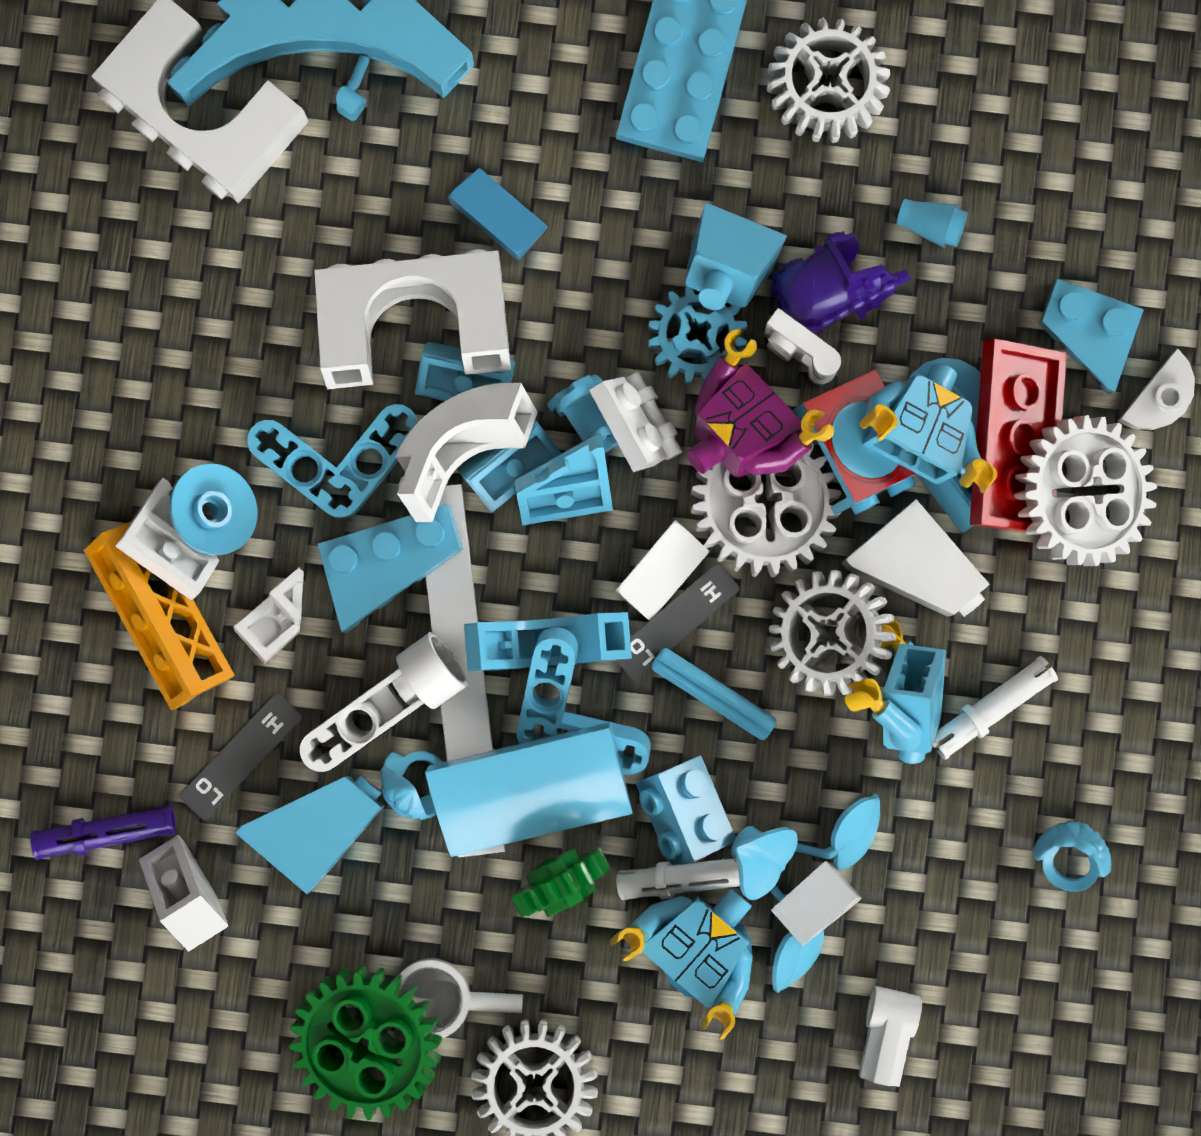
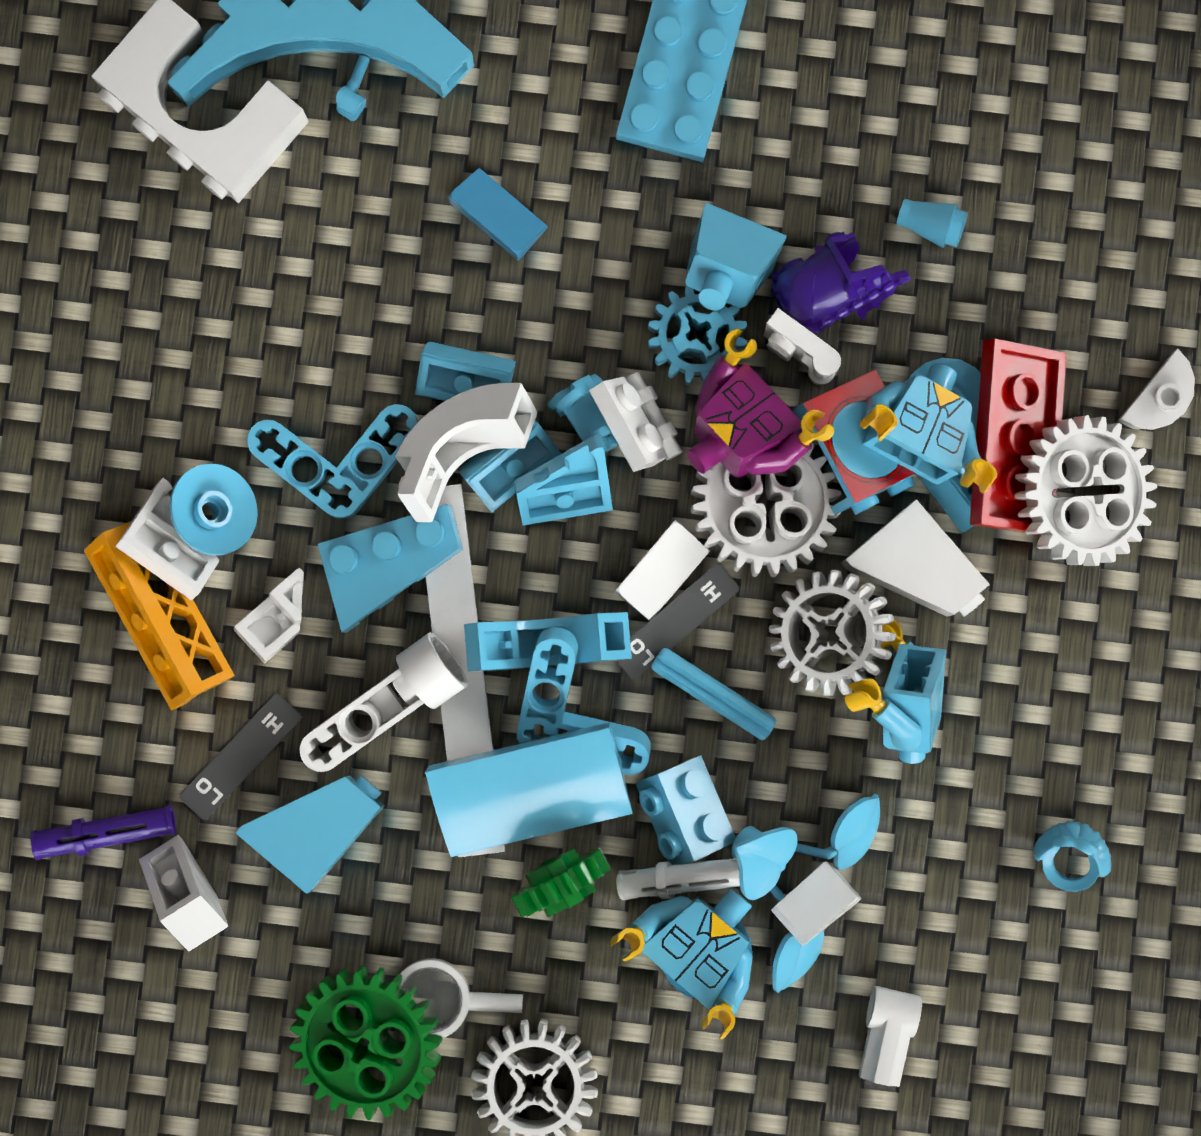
(355, 297): white arch -> none
(400, 792): medium azure piece -> none
(840, 96): white gear -> none
(977, 718): white pin -> none
(1092, 329): medium azure wing -> none

